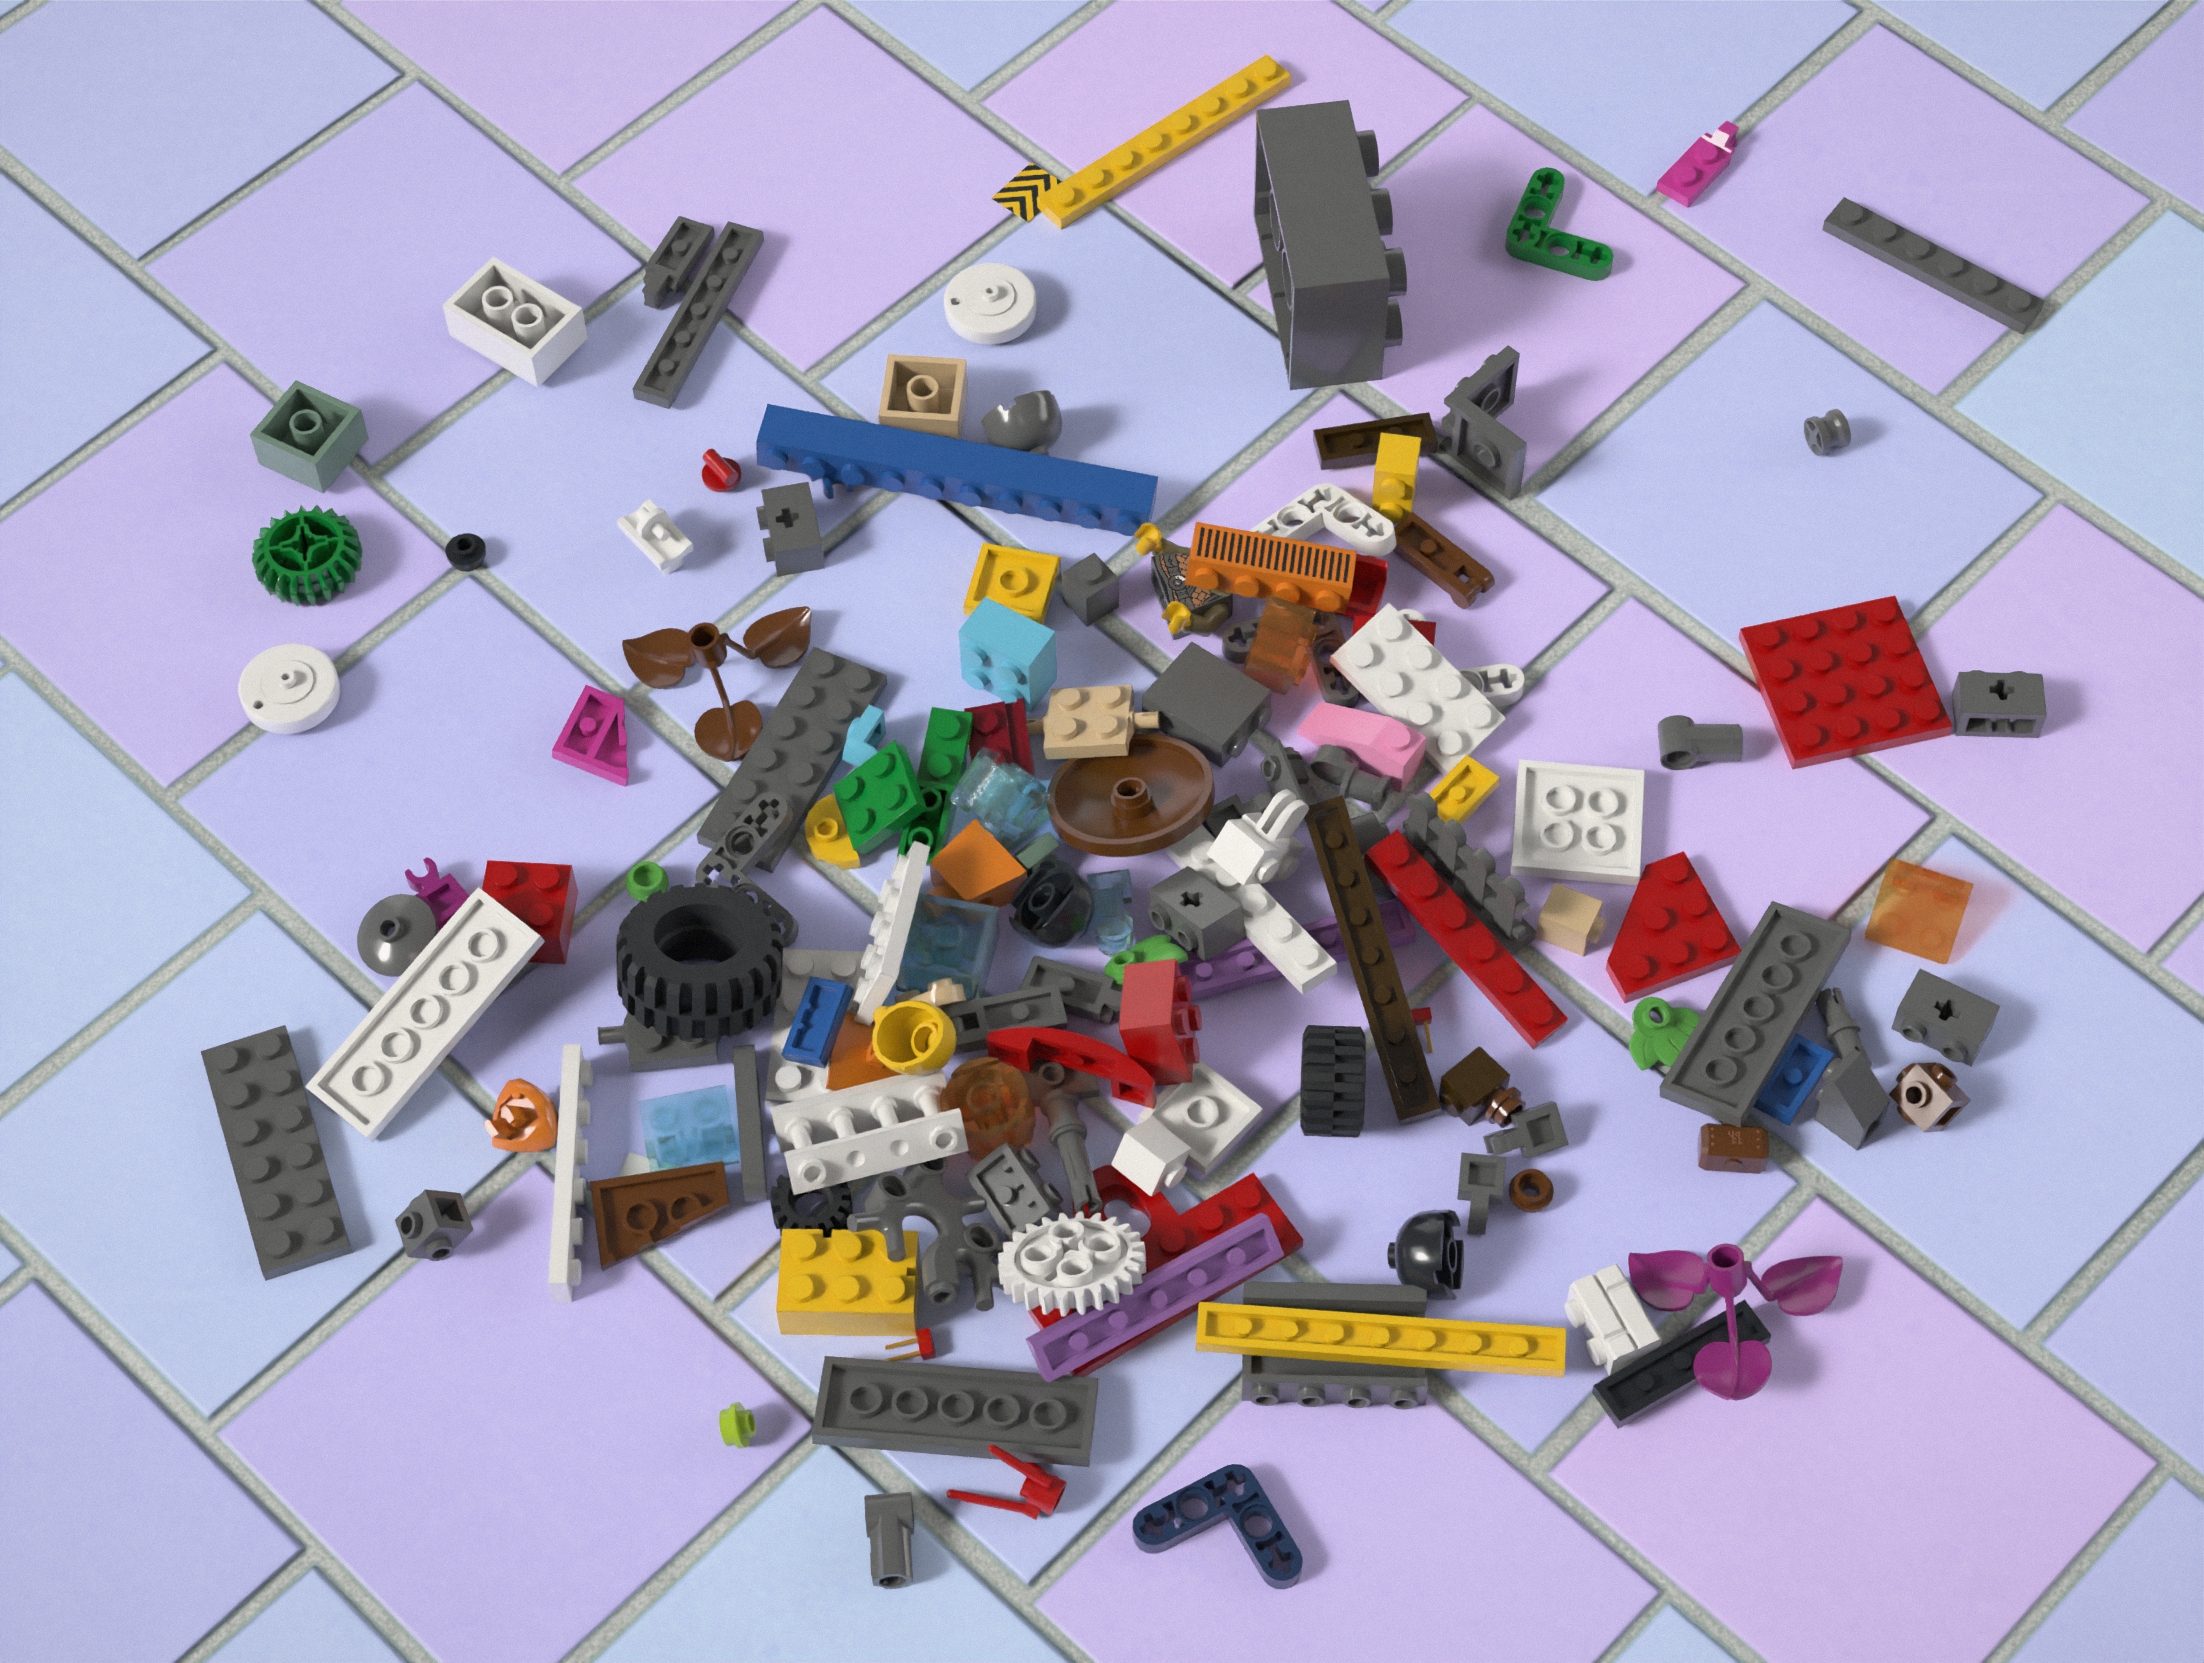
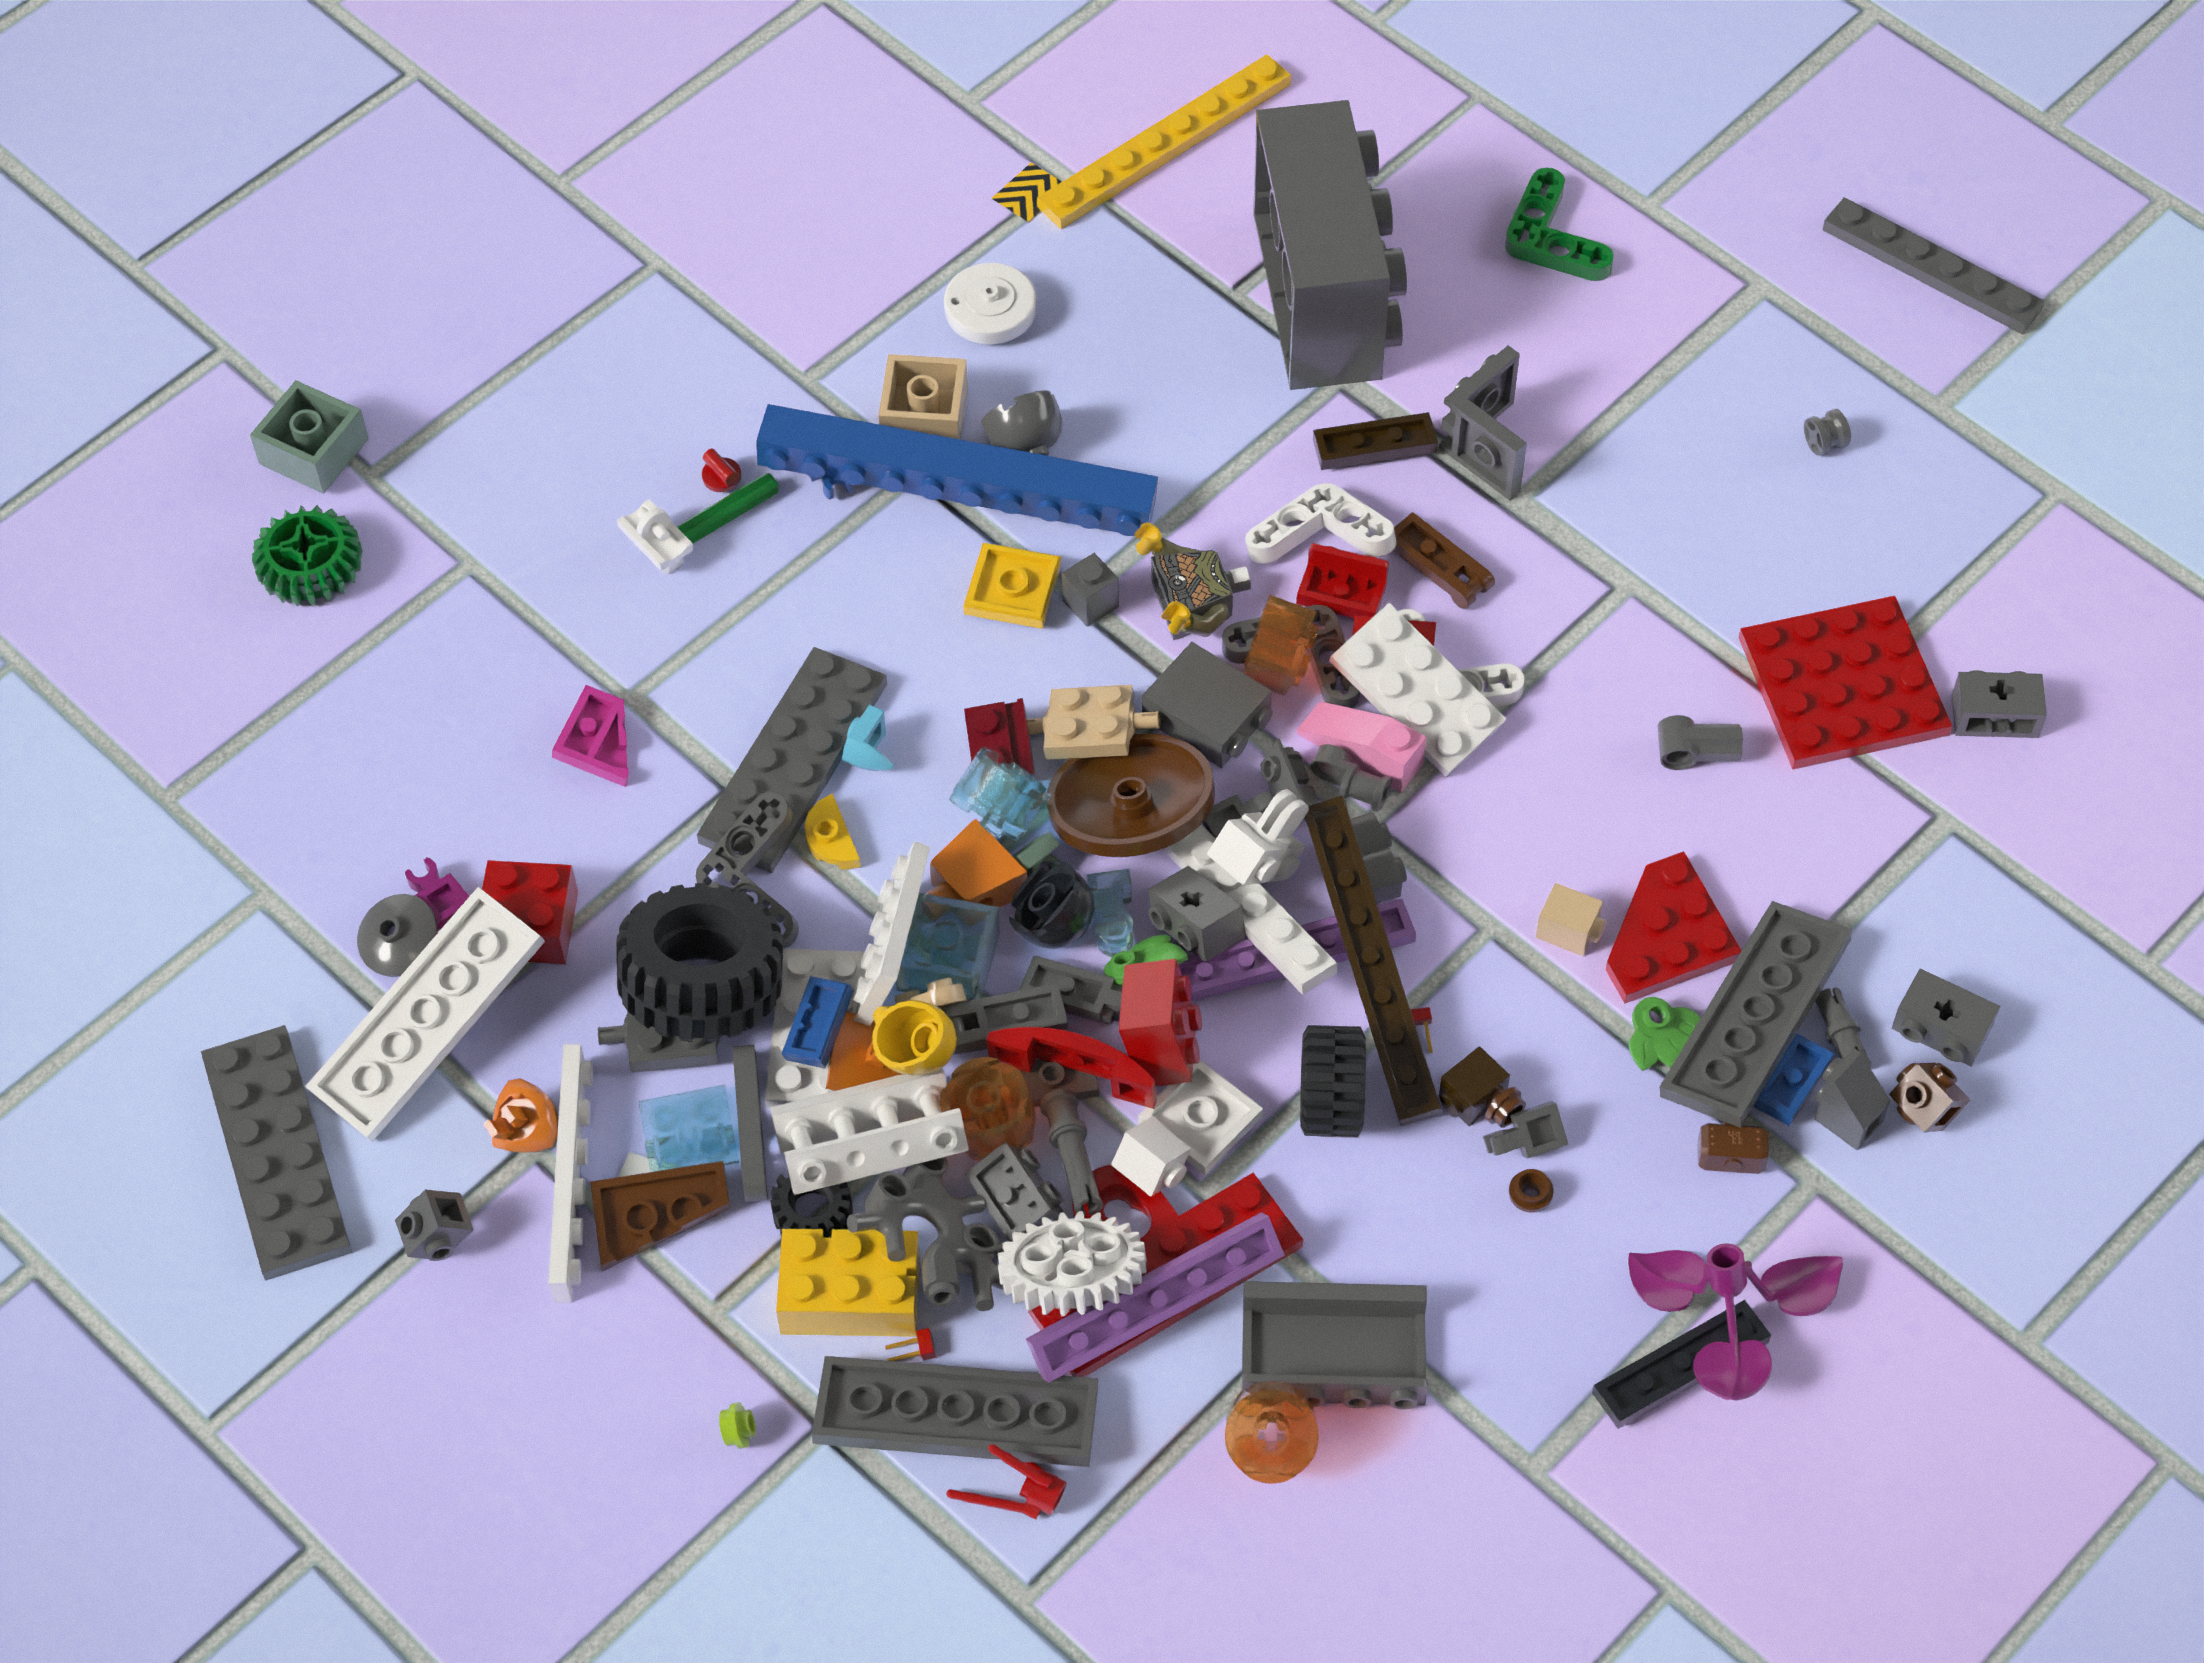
(289, 688): white wheel -> none
(469, 559): black plate -> none
(515, 321): white brick -> none
(645, 880): bright green plate -> none
(662, 660): reddish brown plant -> none
(675, 259): dark grey hinge -> none
(698, 315): dark grey plate -> none
(729, 508): none -> green axle
(792, 529): dark grey brick -> none
(879, 797): green plate -> none
(890, 1528): dark grey piece -> none
(939, 770): green slope -> none
(1007, 654): medium azure brick -> none
(1234, 1509): dark blue beam -> none
(1270, 565): orange brick -> none
(1291, 1451): none -> clear orange brick
(1381, 1339): yellow plate -> none
(1396, 476): yellow brick -> none
(1429, 1254): black cylinder -> none
(1463, 790): yellow plate -> none
(1465, 939): red plate -> none
(1469, 873): dark grey fence -> none
(1480, 1183): dark grey plate -> none
(1578, 822): white plate -> none
(1611, 1319): white brick -> none
(1699, 165): dark pink hinge -> none
(1918, 911): clear orange bracket -> none

